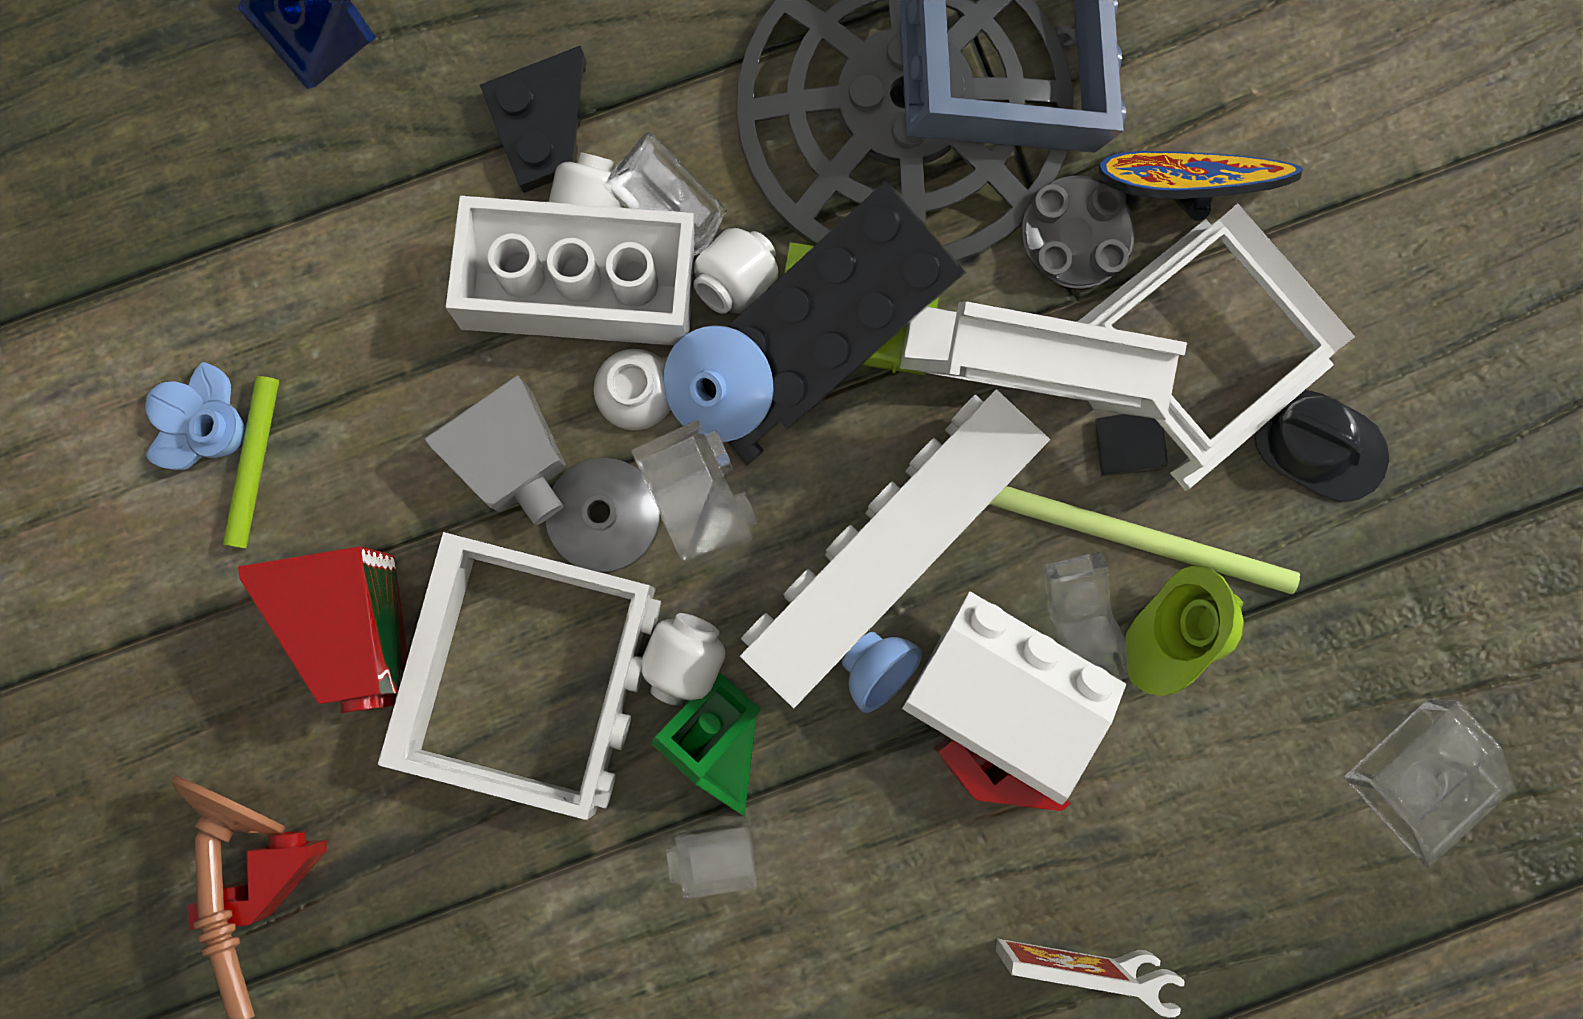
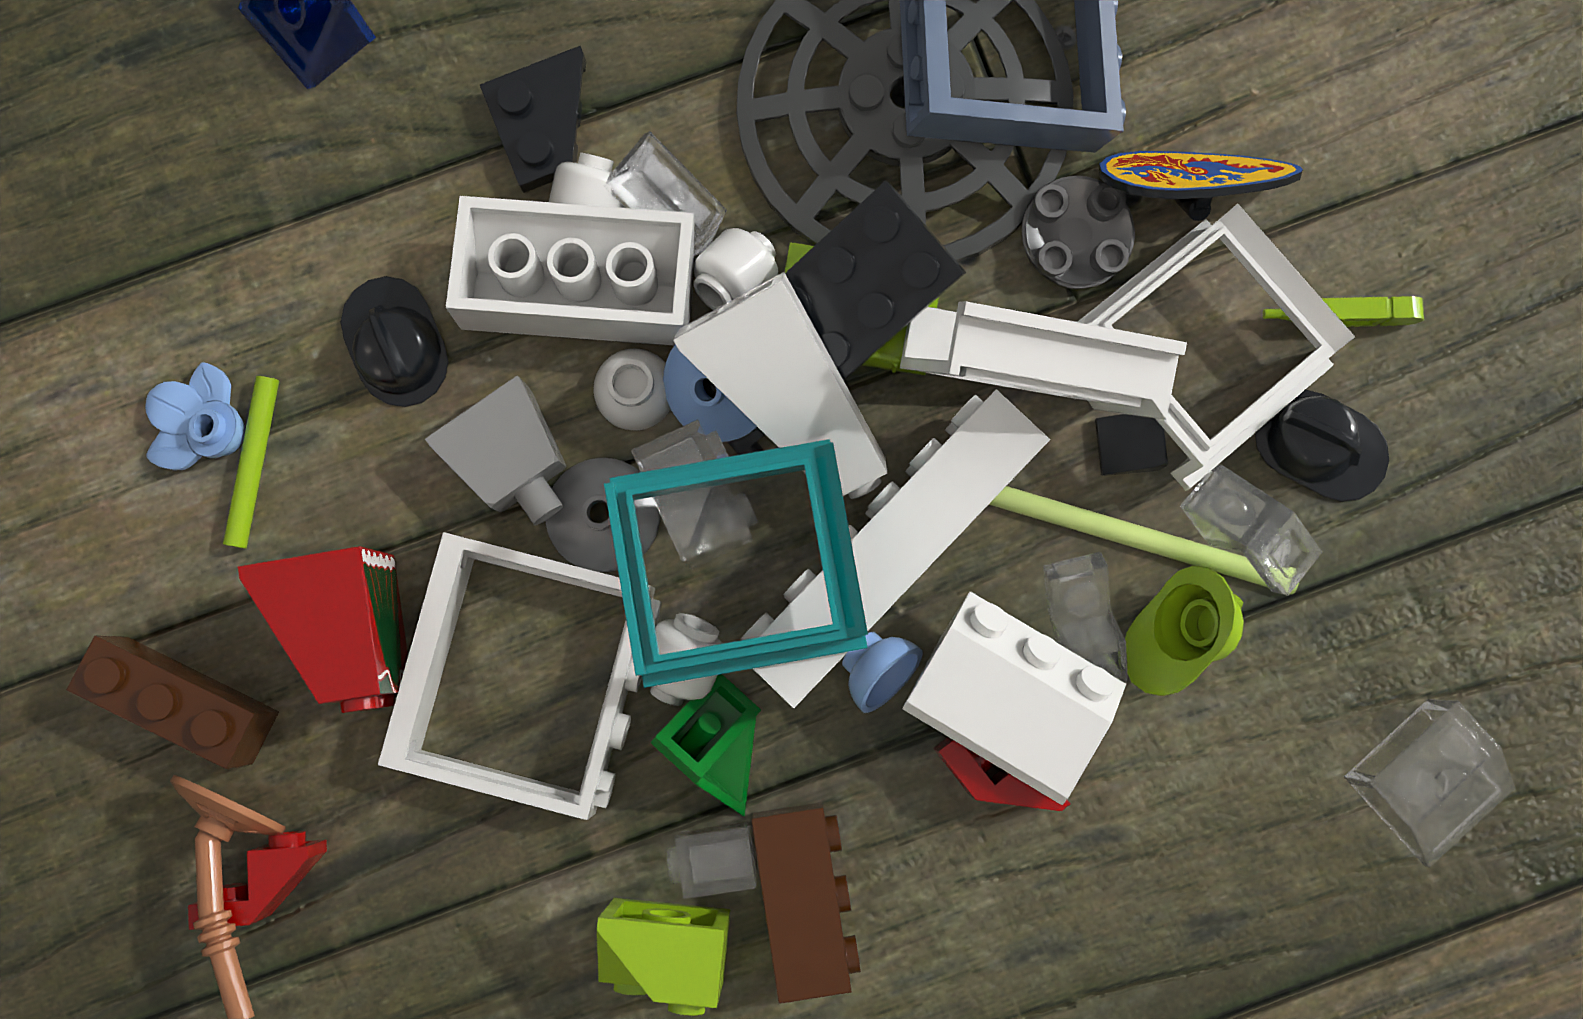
(173, 701): none -> reddish brown brick
(394, 341): none -> black piece
(664, 952): none -> lime slope
(783, 379): none -> white slope
(804, 902): none -> reddish brown brick
(835, 548): none -> teal piece
(1091, 971): white flag -> none
(1247, 520): none -> clear slope
(1368, 311): none -> lime piece

